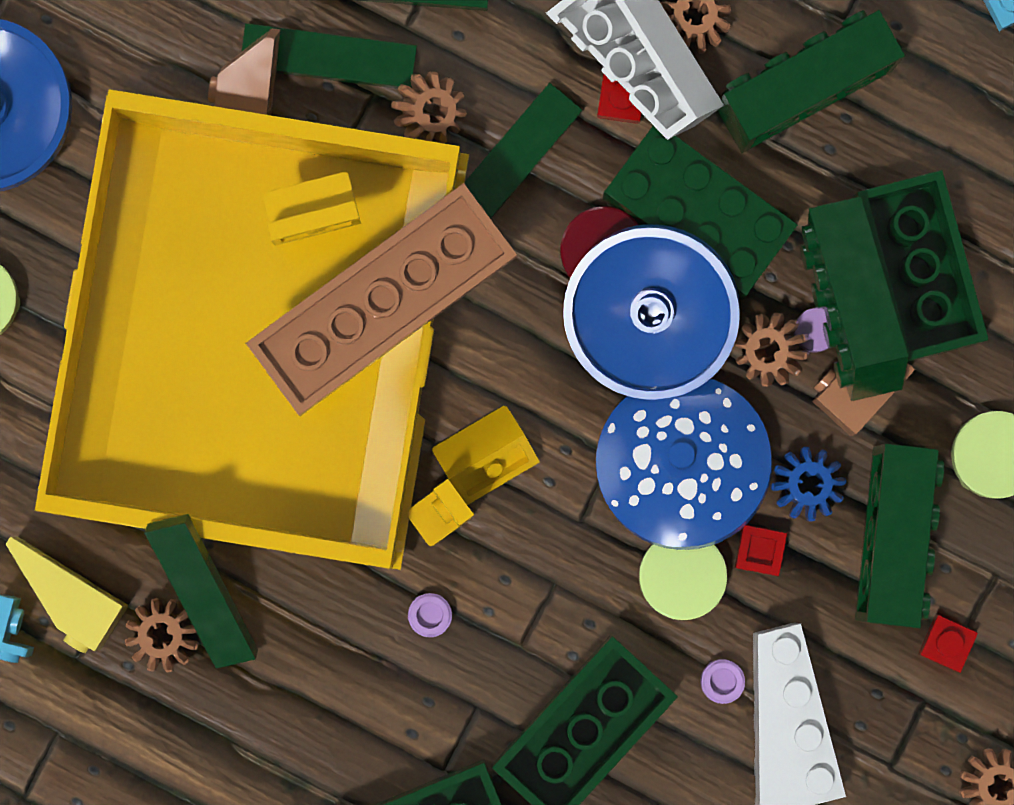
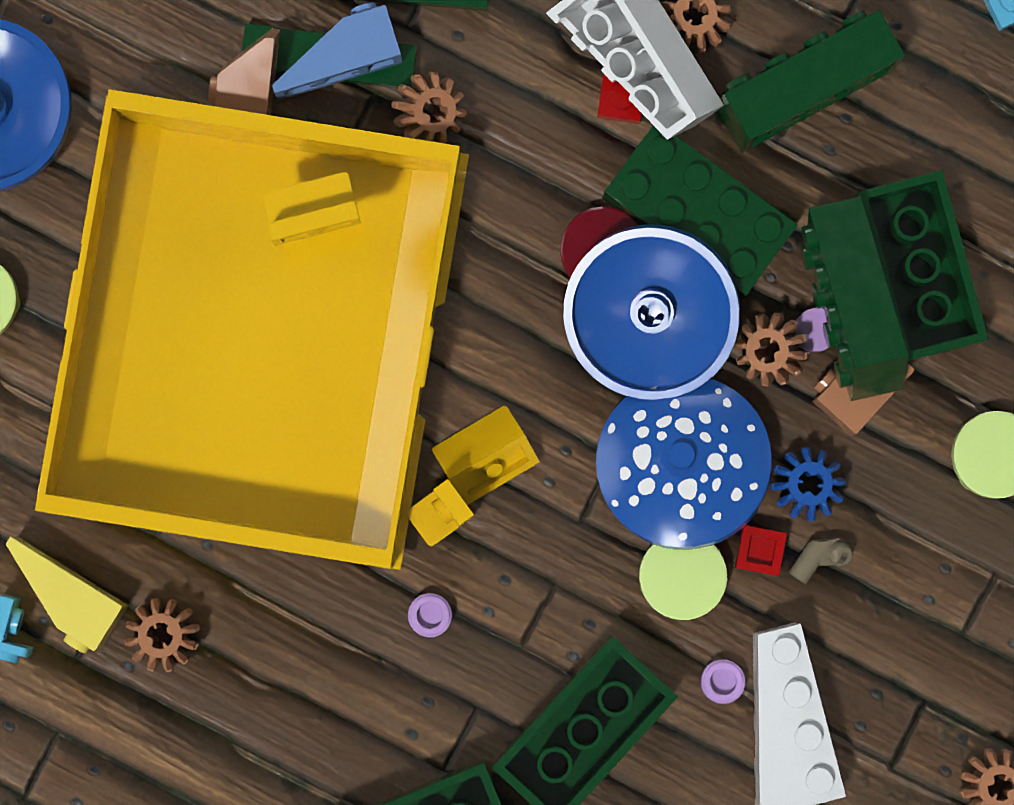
(201, 591): dark green tile -> none
(350, 49): none -> medium blue slope
(381, 299): nougat plate -> none
(522, 149): dark green tile -> none
(820, 553): none -> dark tan arm
(898, 535): dark green brick -> none
(948, 643): red plate -> none

